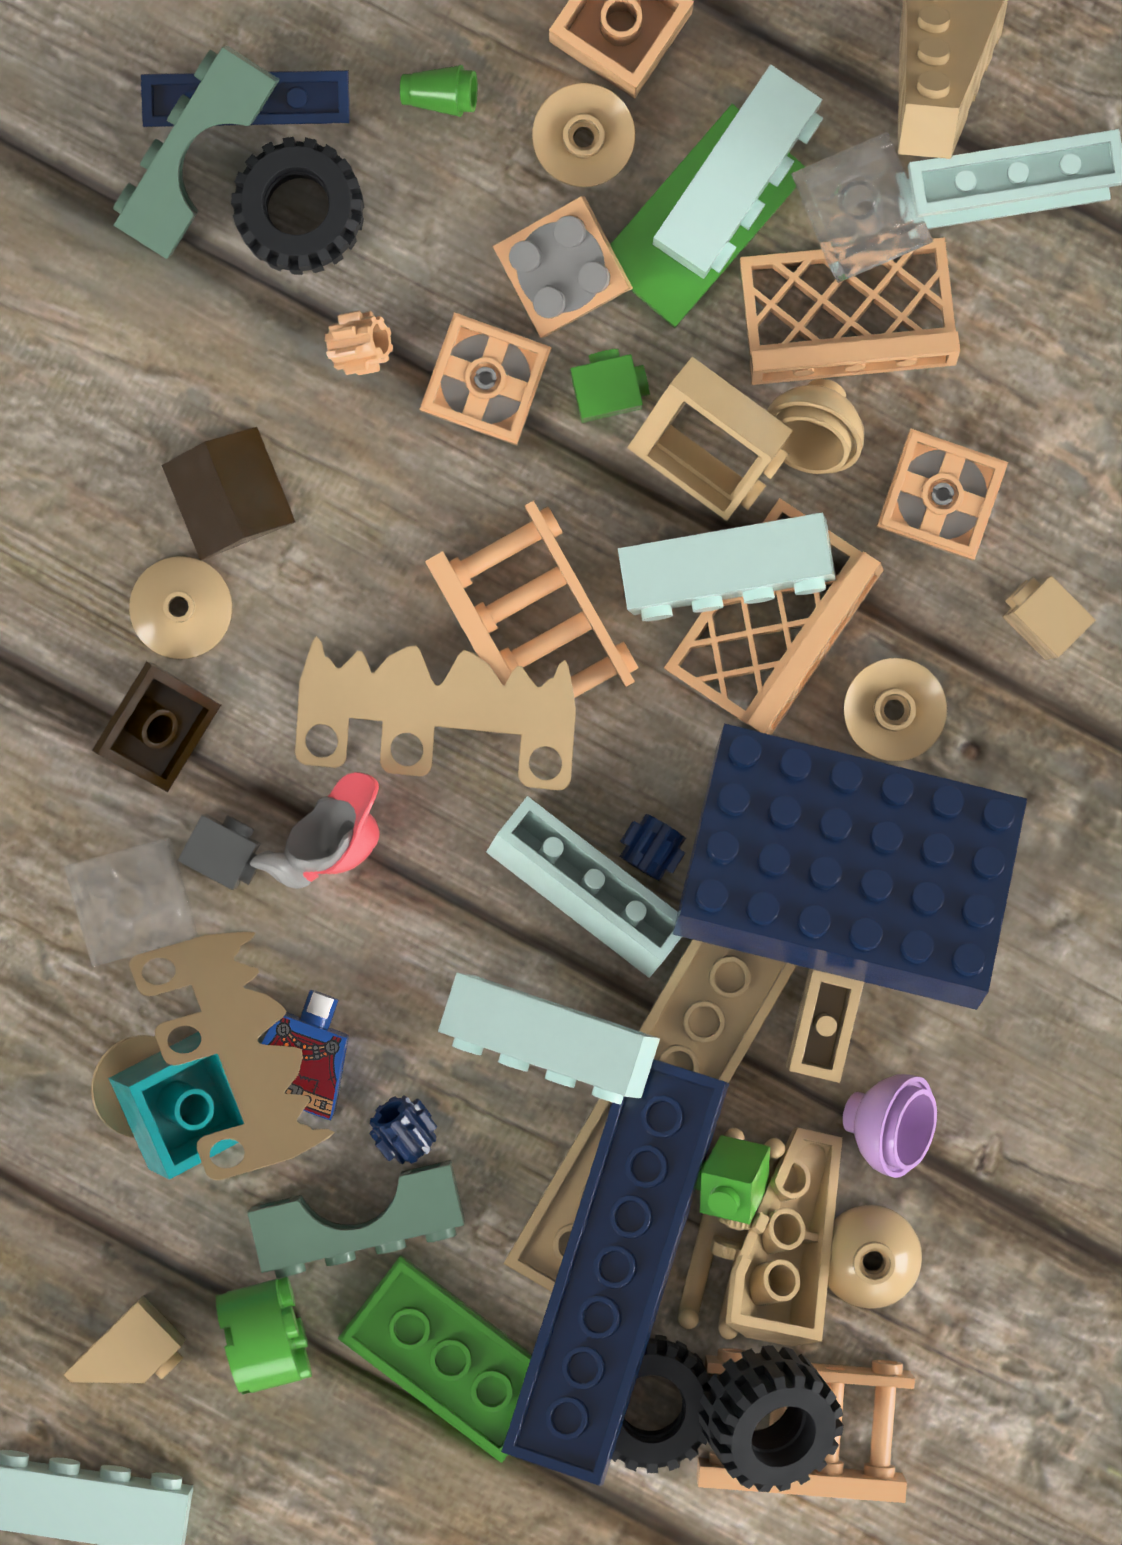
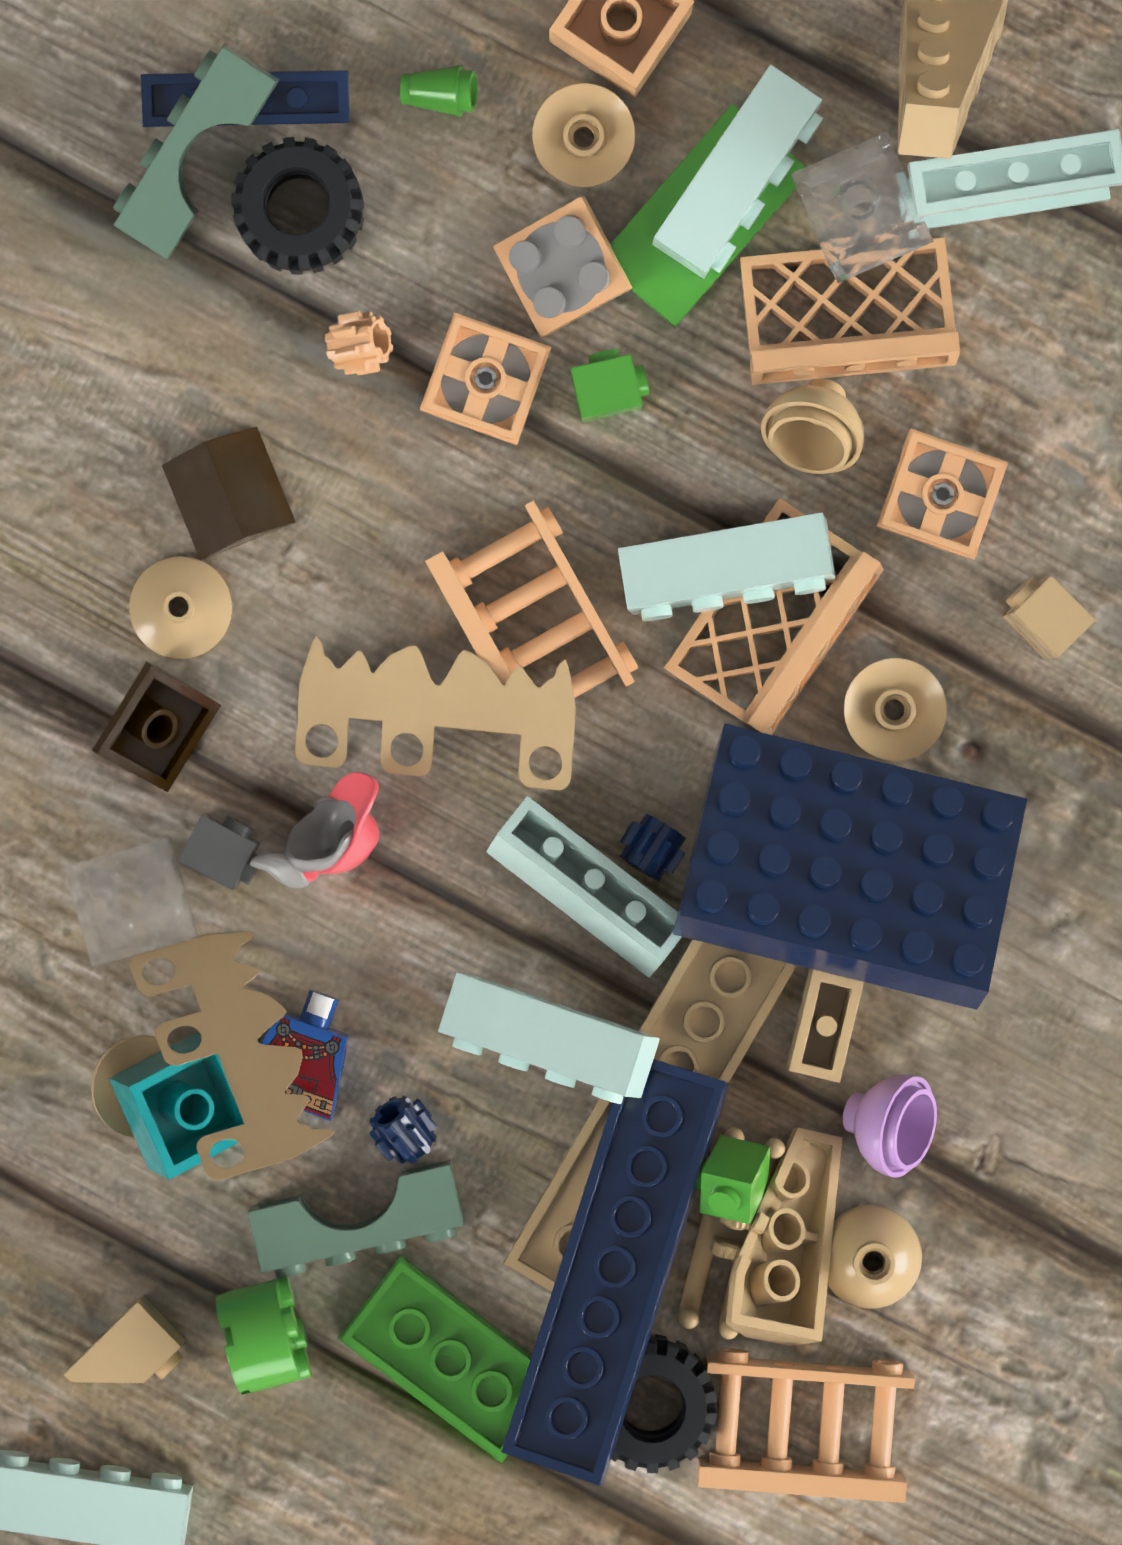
(692, 465): tan window -> none
(790, 1445): black tyre -> none

